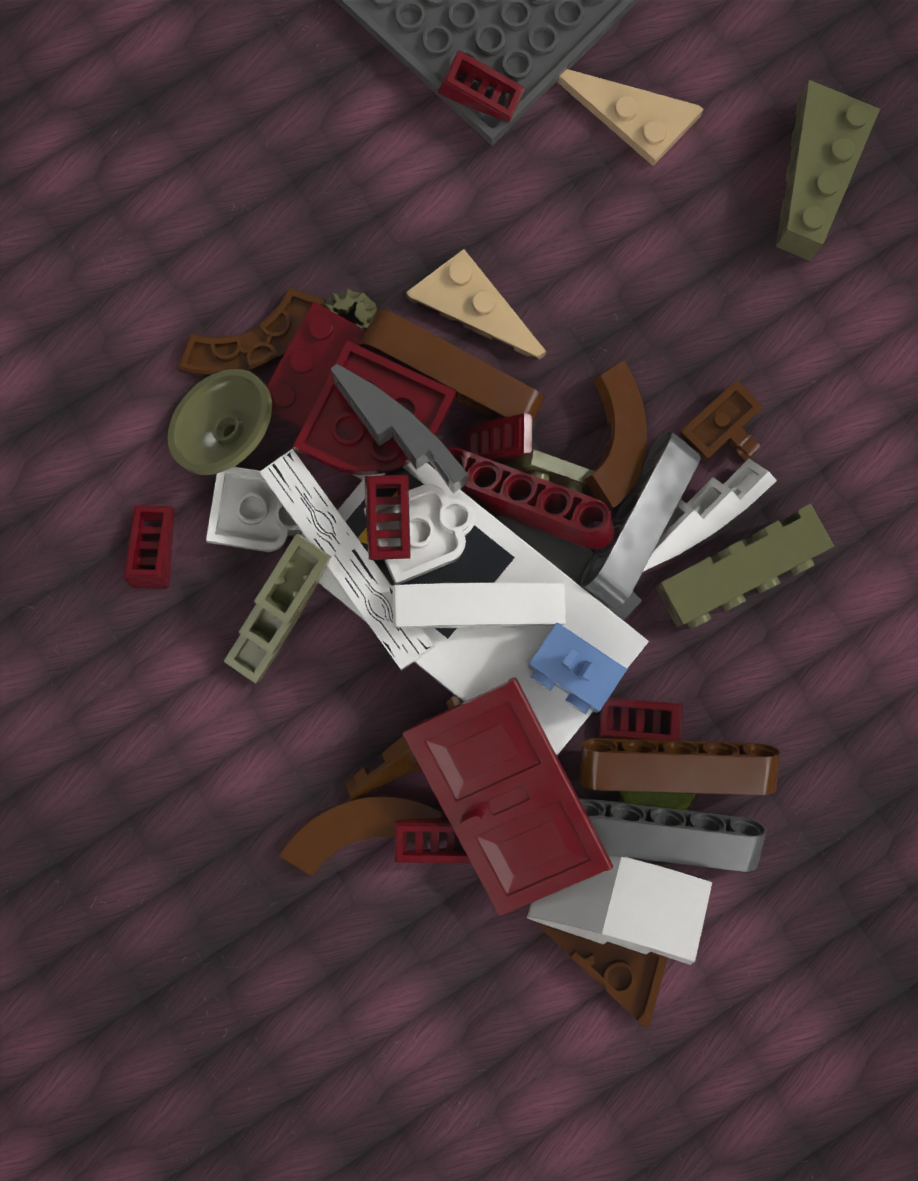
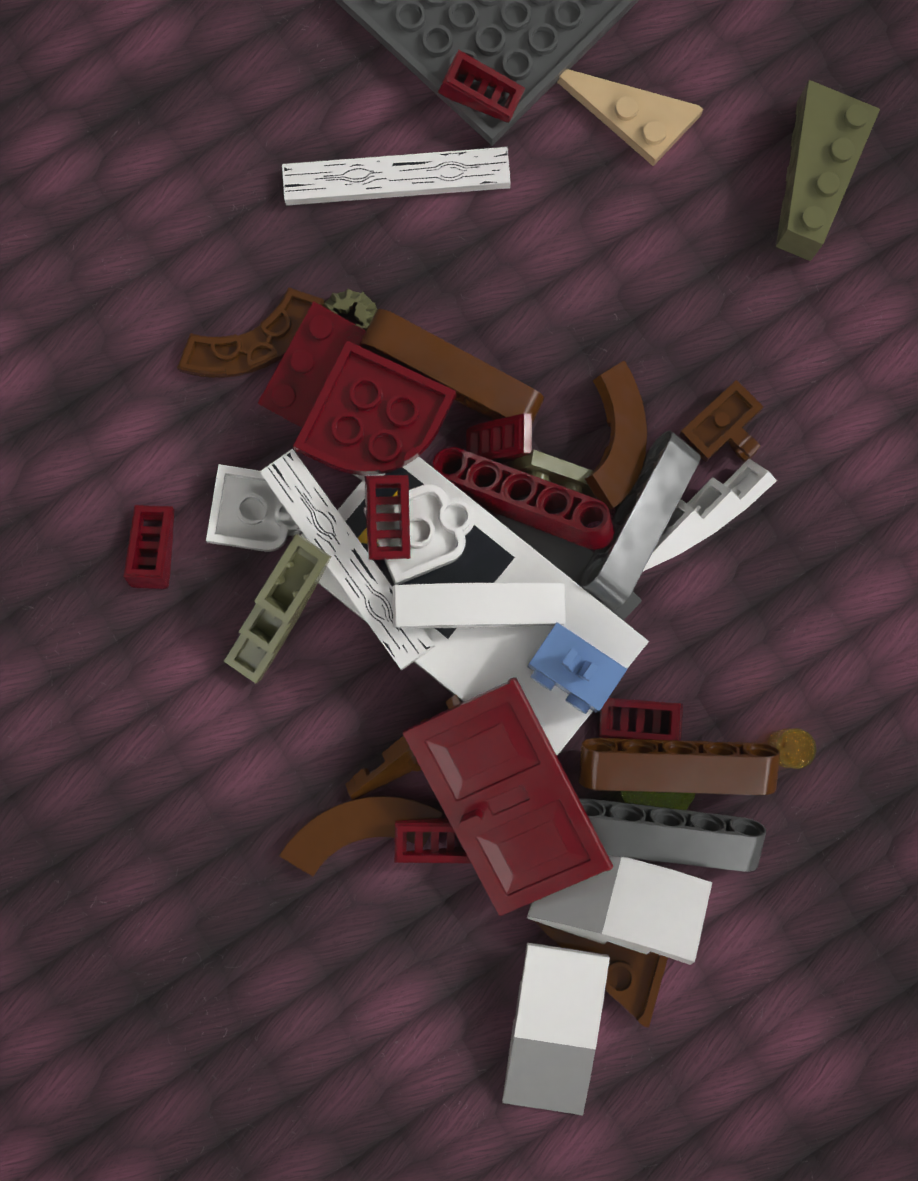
(220, 422): olive dish -> none
(389, 419): dark grey slope -> none
(396, 176): none -> white tile
(466, 295): tan wing -> none
(555, 1028): none -> slope
(743, 567): olive wedge -> none
(799, 747): none -> clear yellow wheel

